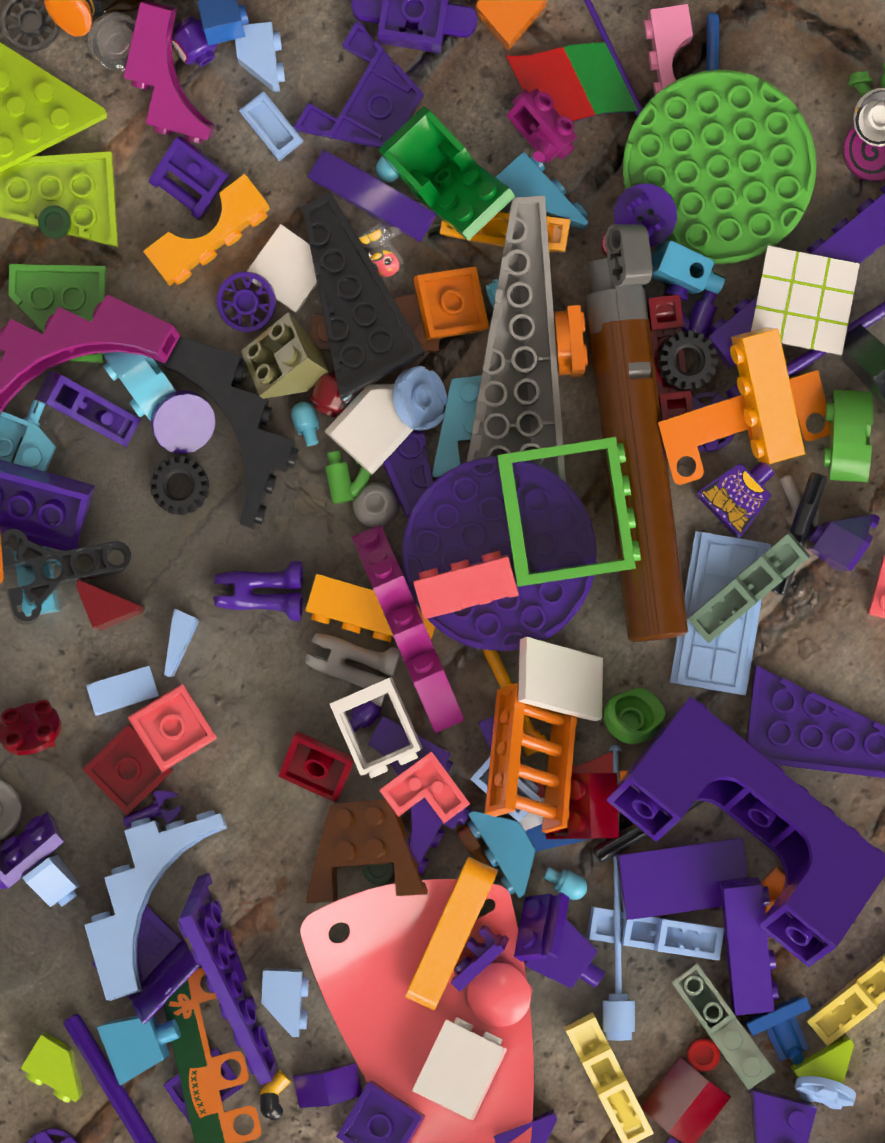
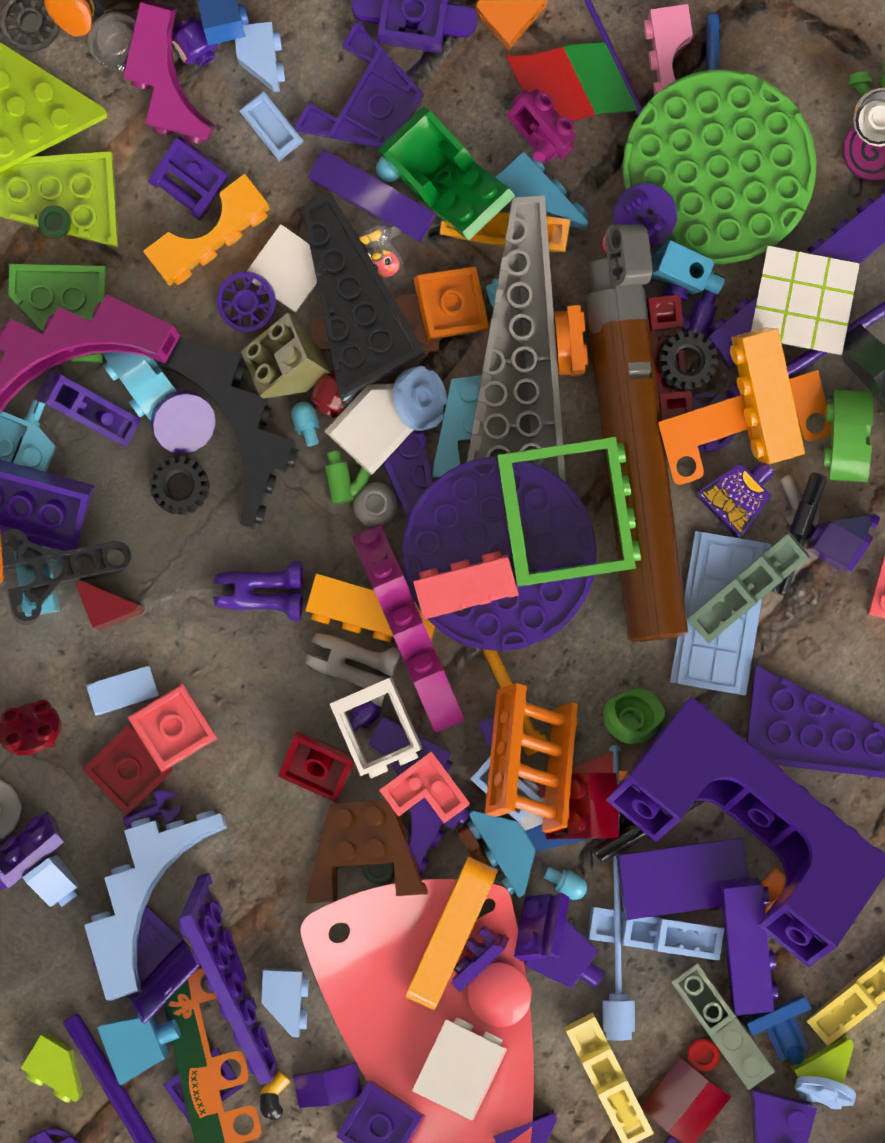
(181, 633): light blue slope -> none
(560, 679): white tile -> none

